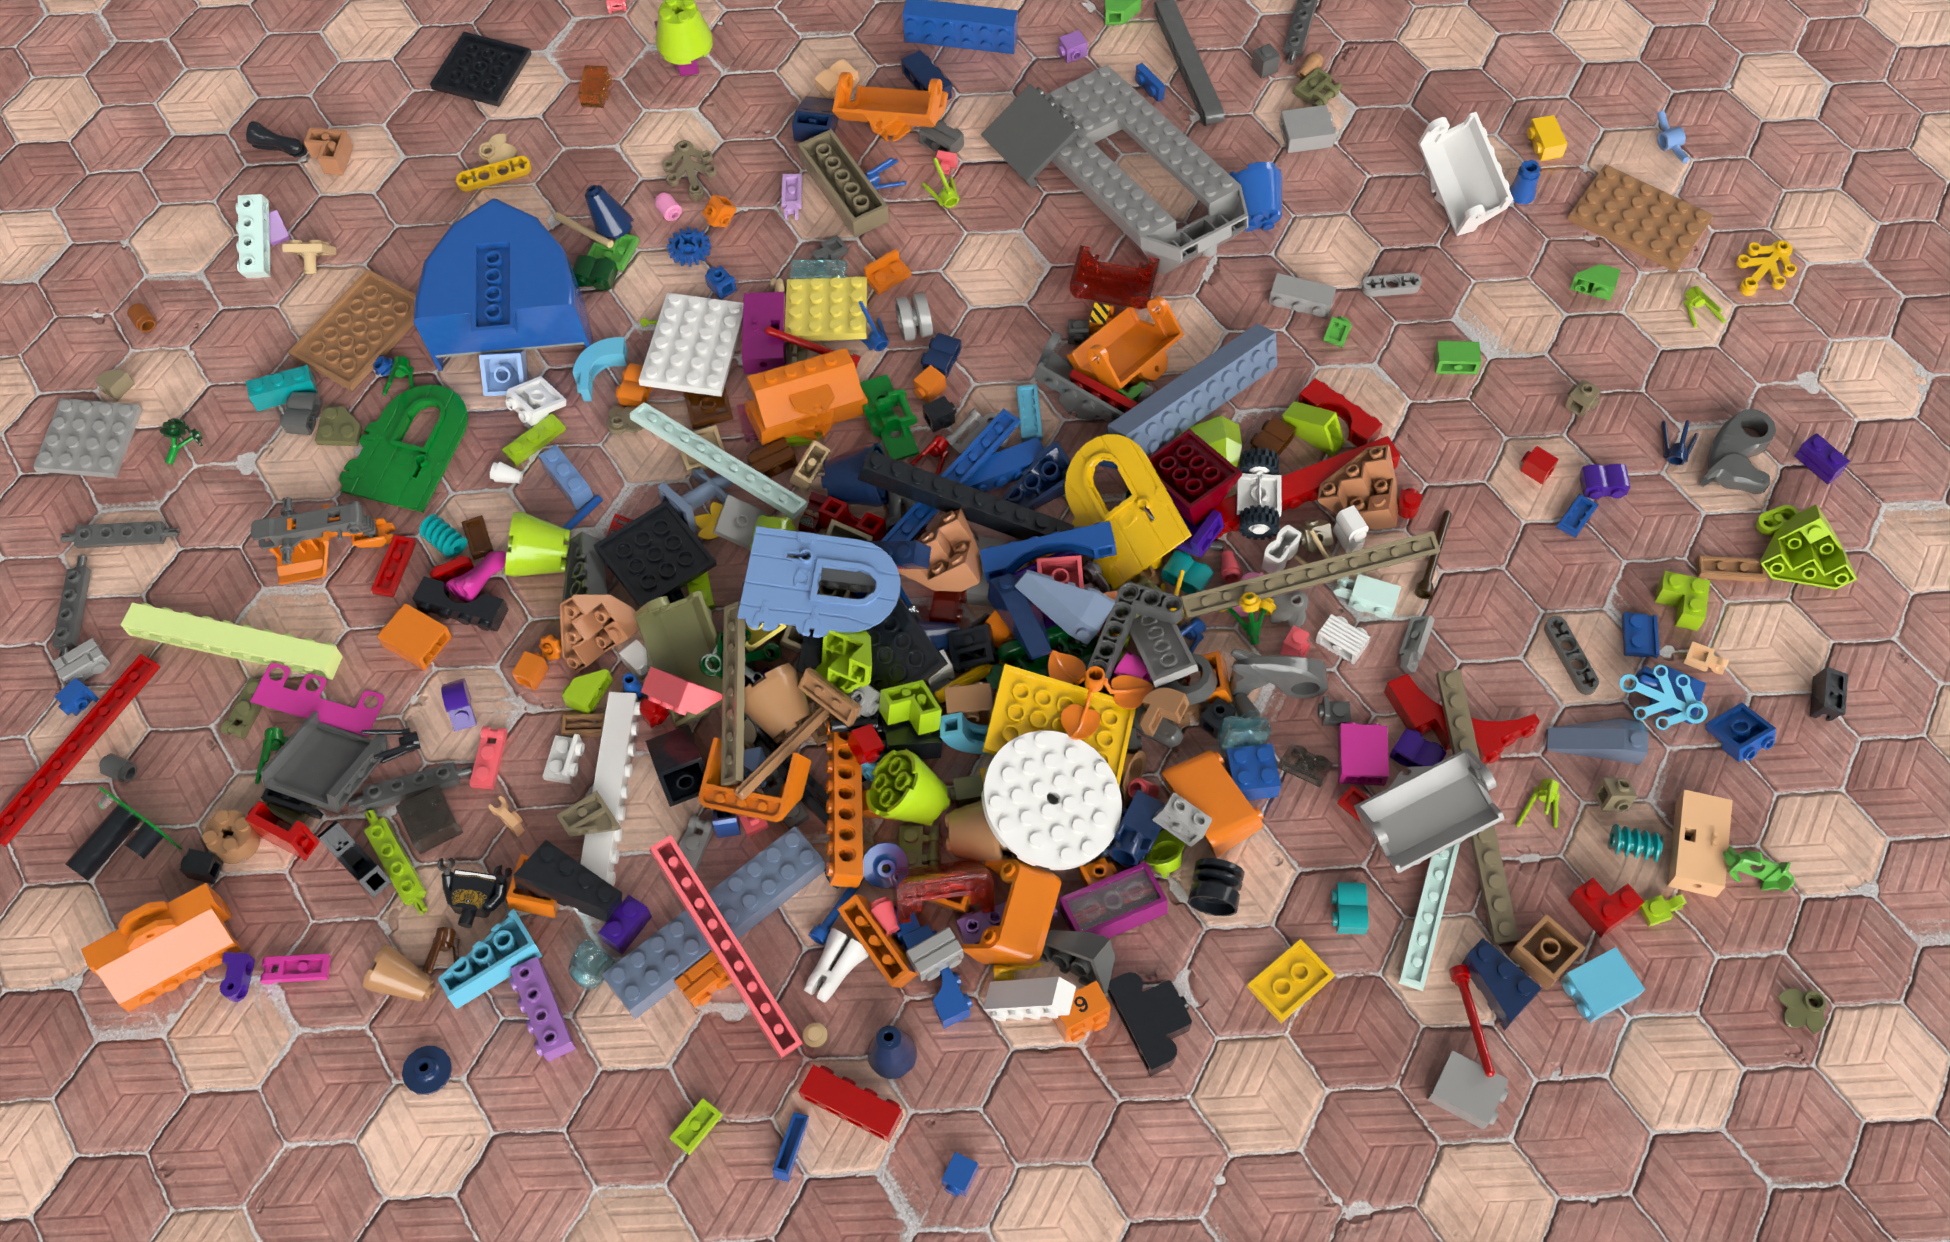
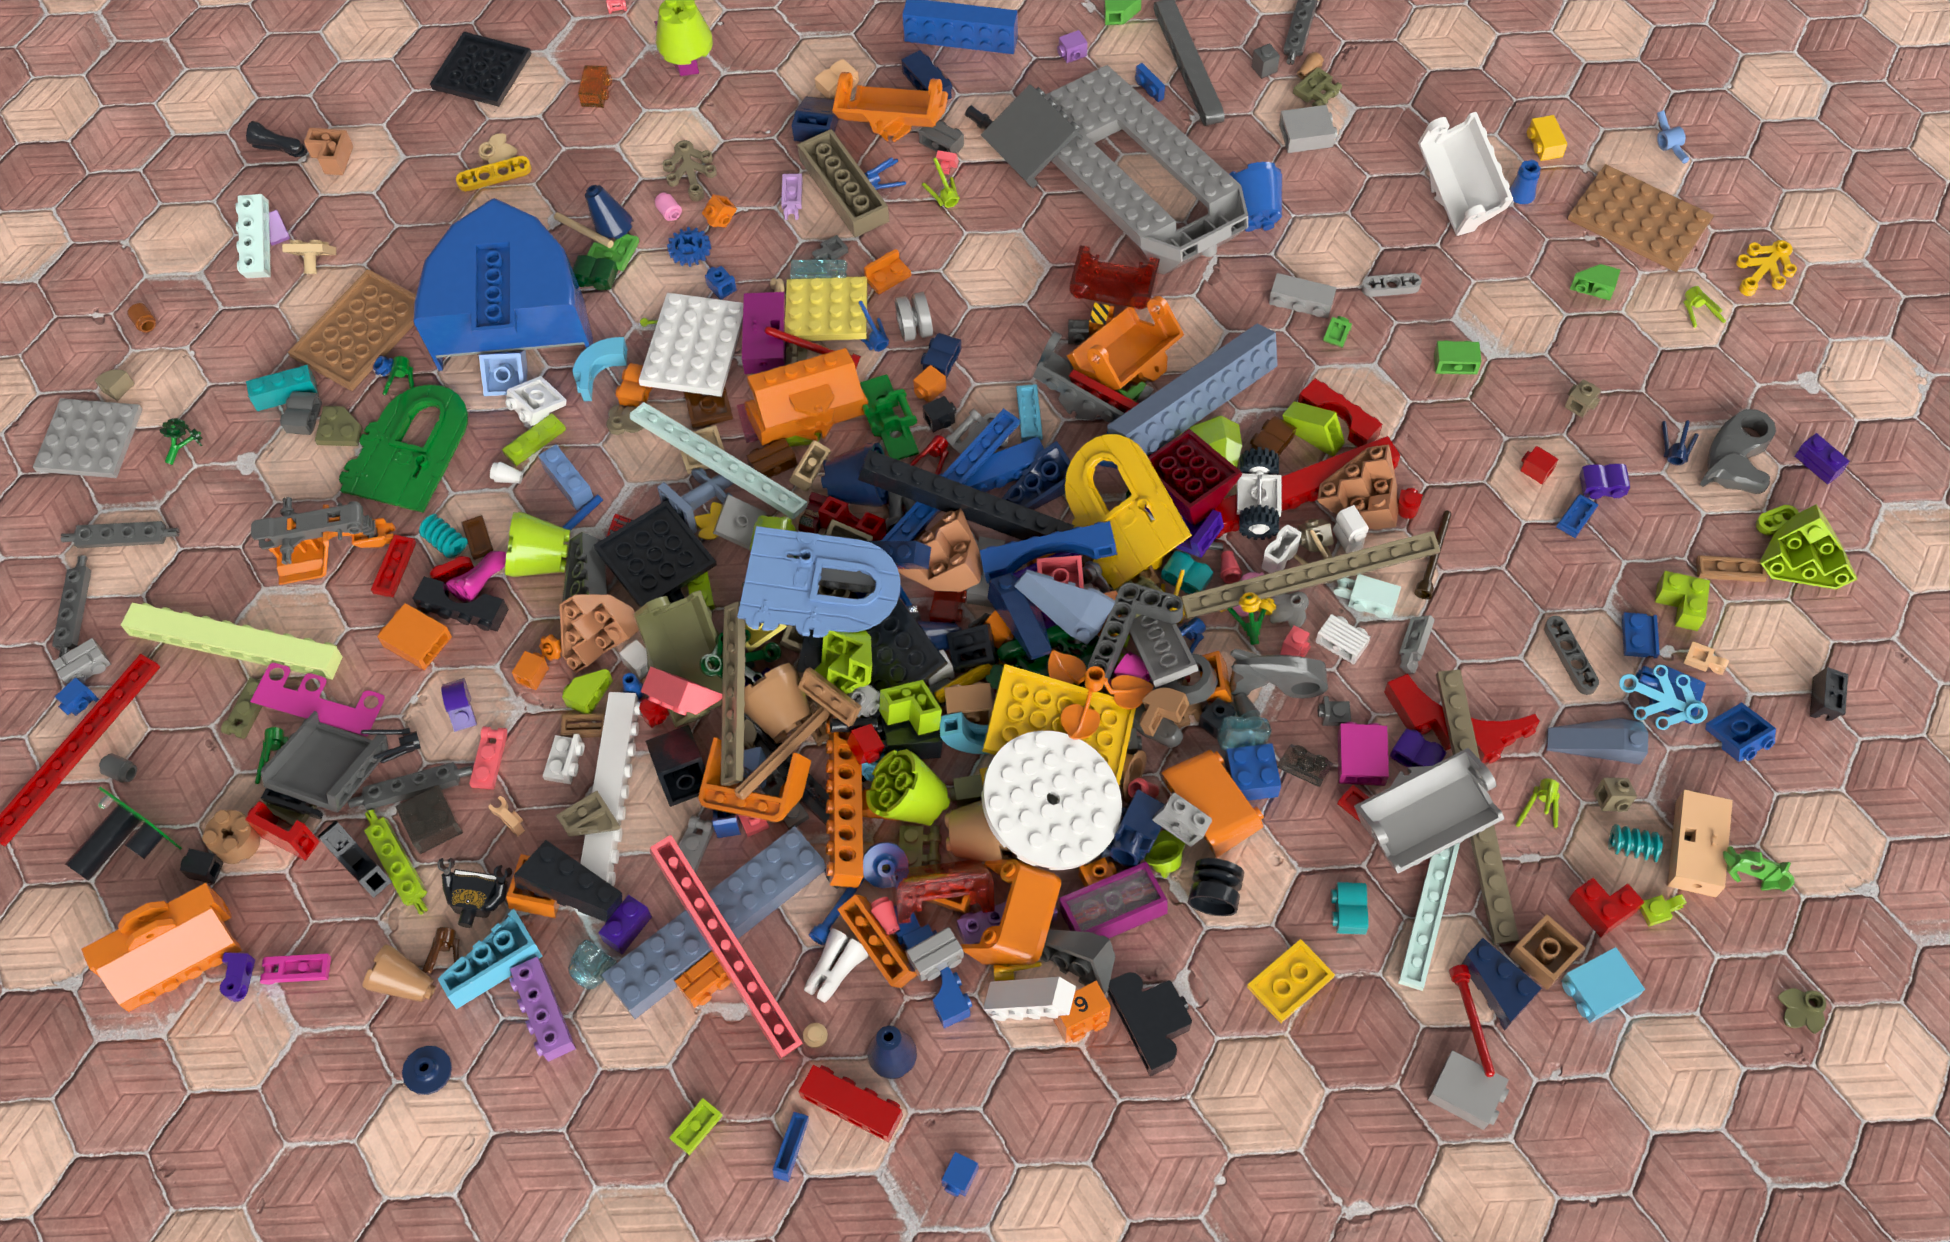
(981, 119): none -> black pin

